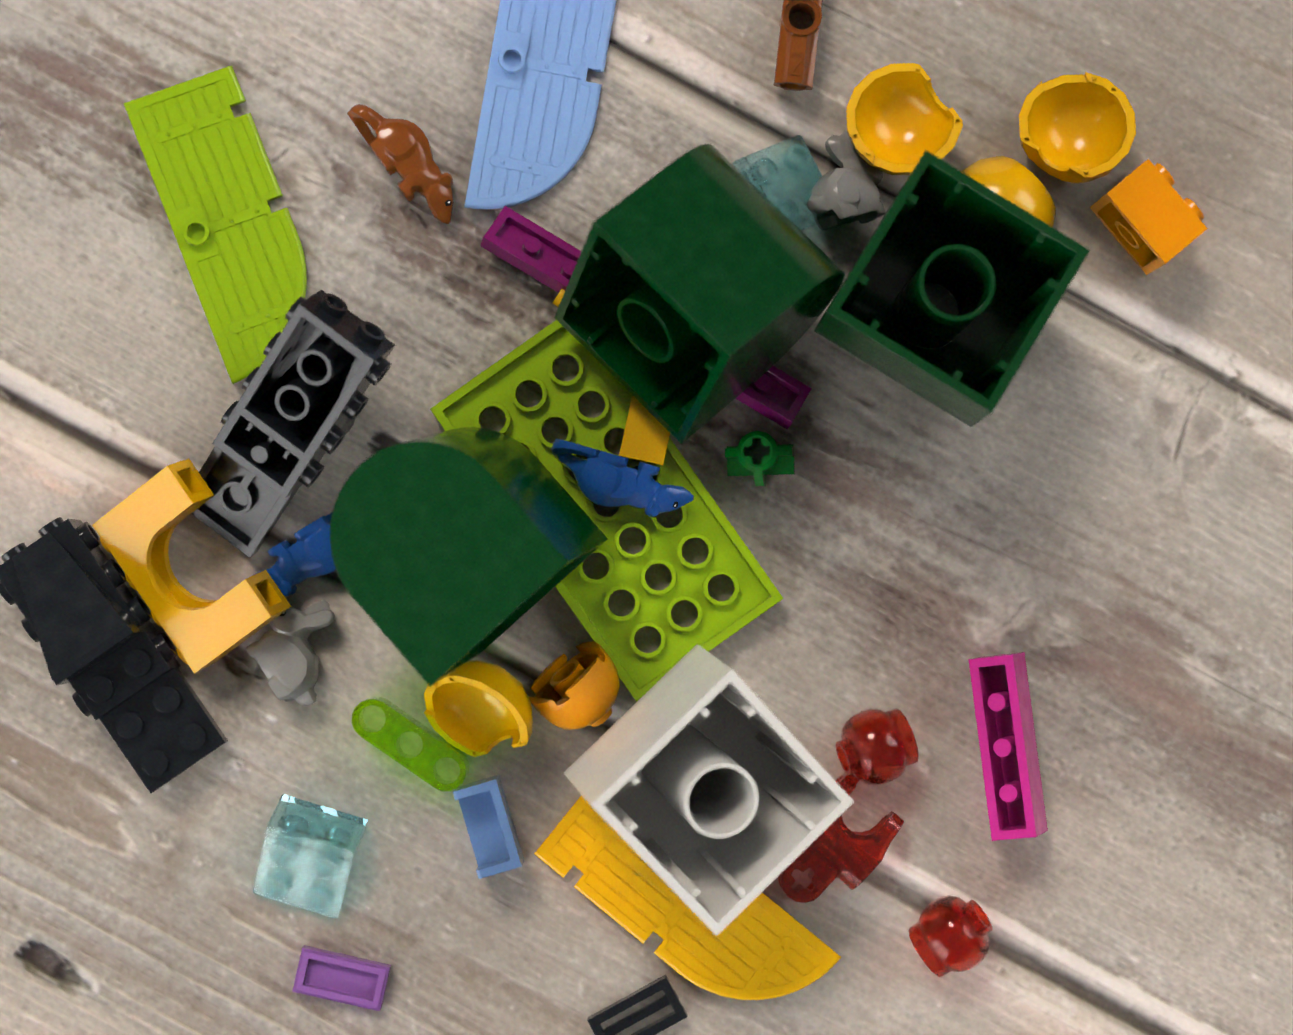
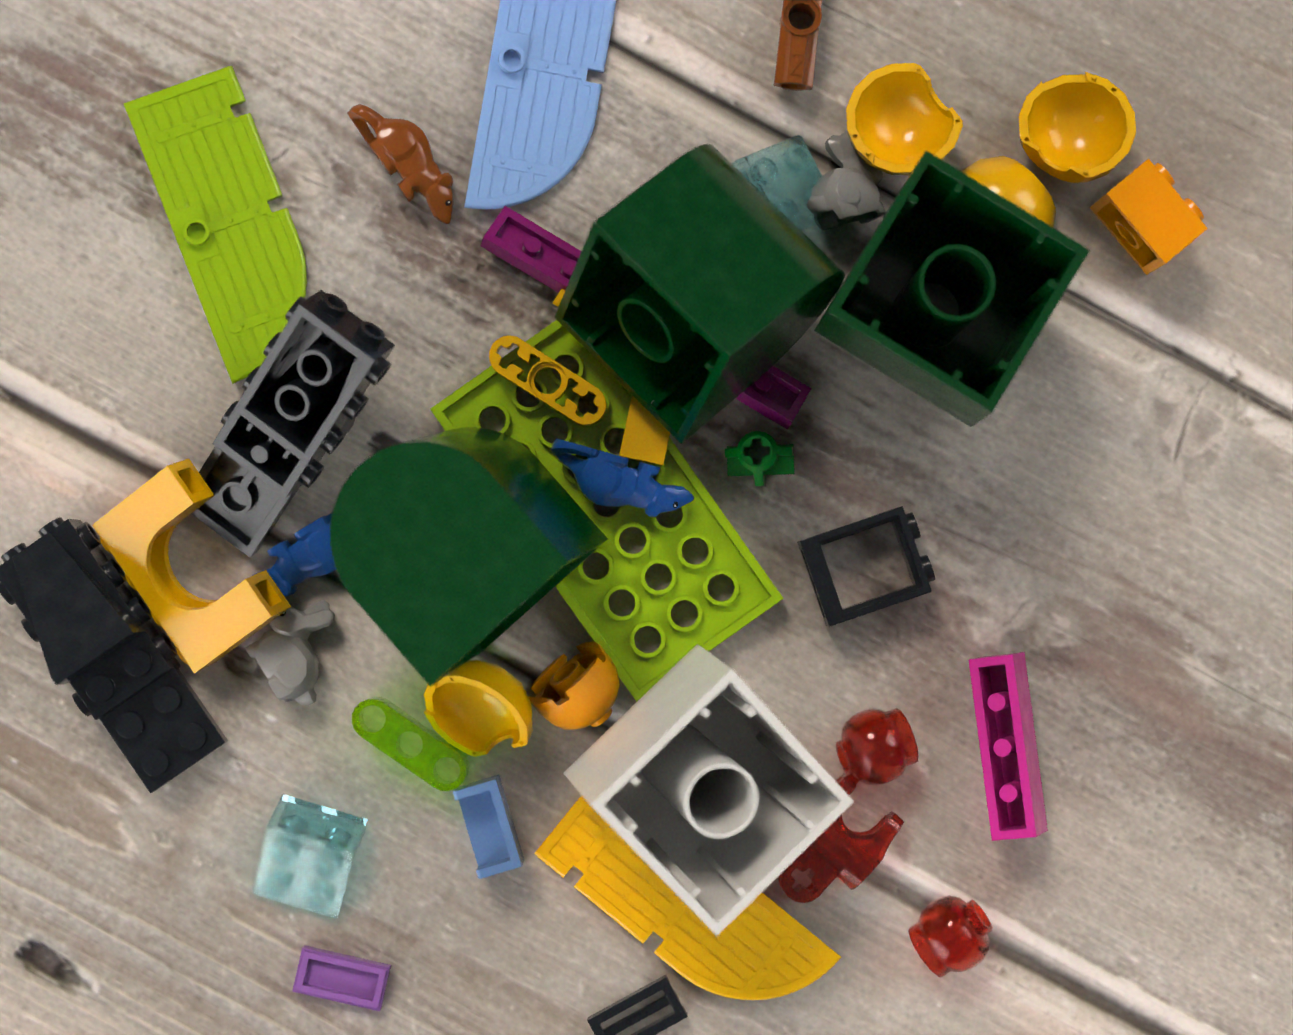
(525, 352): none -> yellow beam
(823, 586): none -> black window

